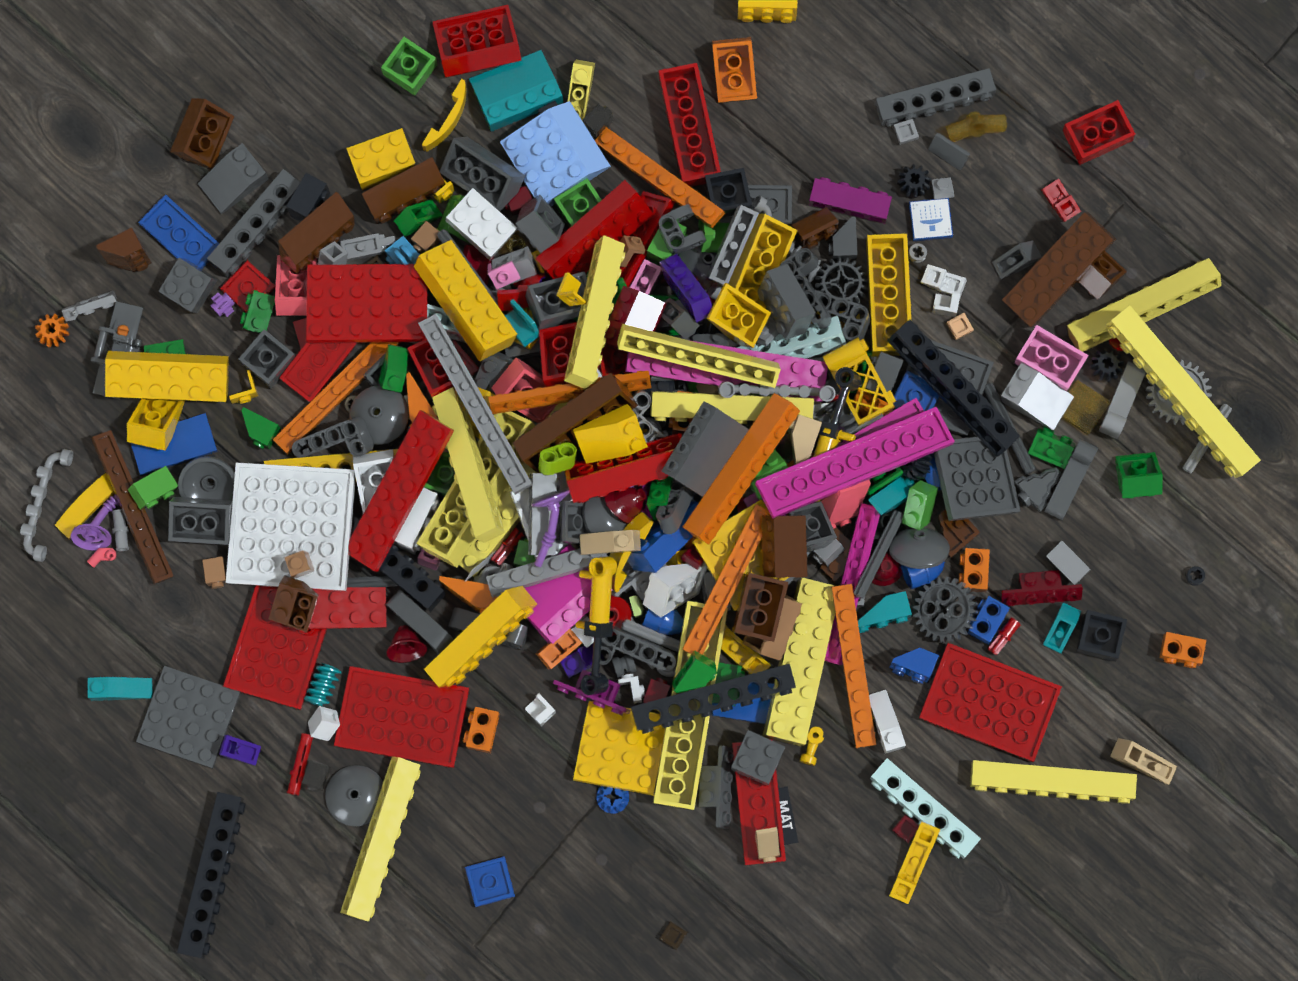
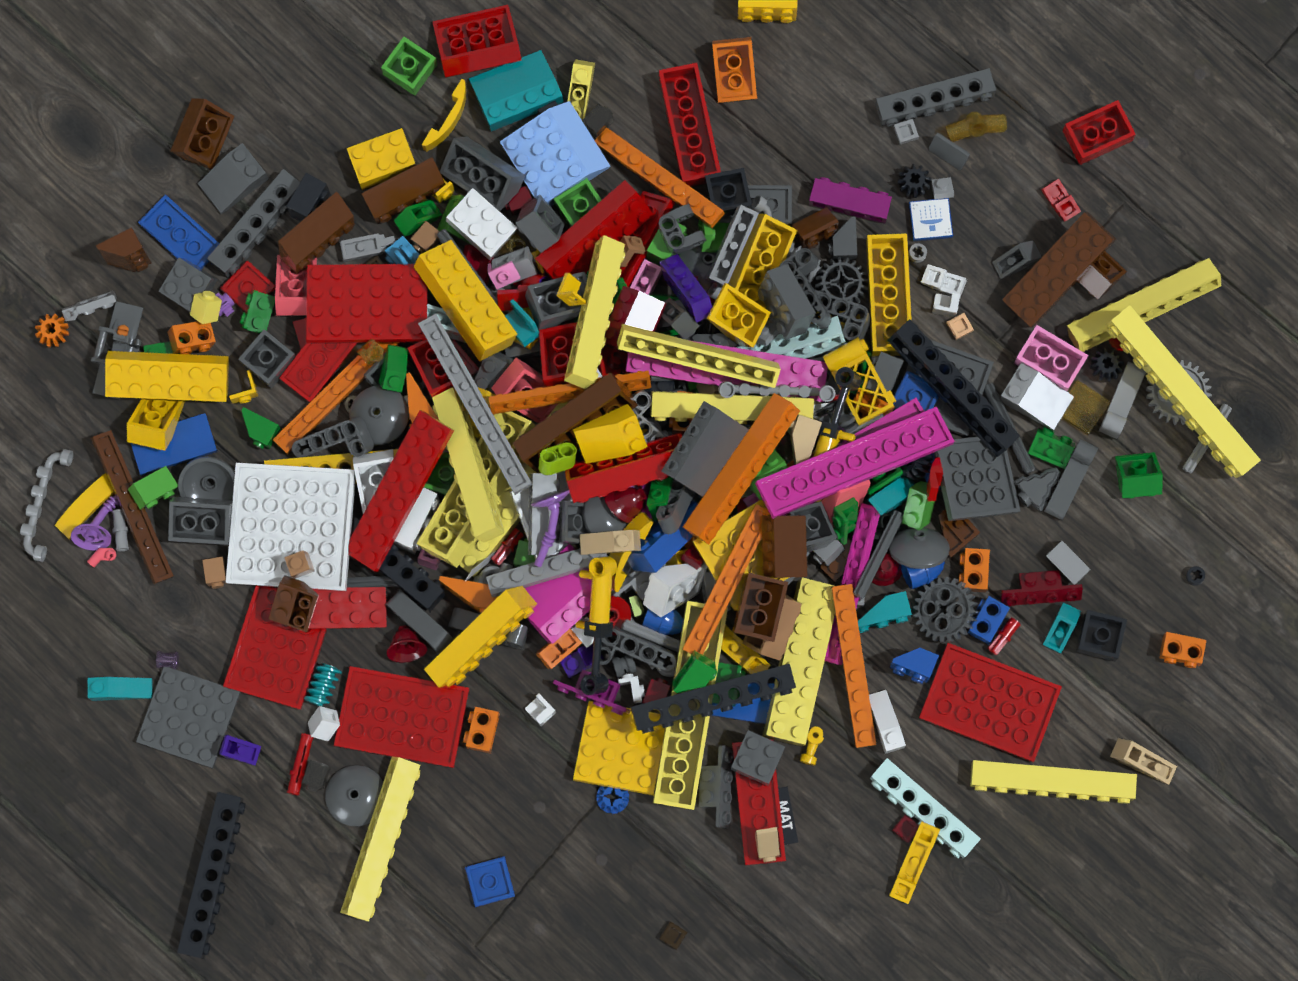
(167, 659): none -> clear purple bush
(190, 333): none -> orange brick
(205, 307): none -> light yellow brick
(332, 255): light grey brick -> none
(371, 352): none -> clear yellow piece
(845, 519): none -> green bracket
(934, 479): none -> red slope

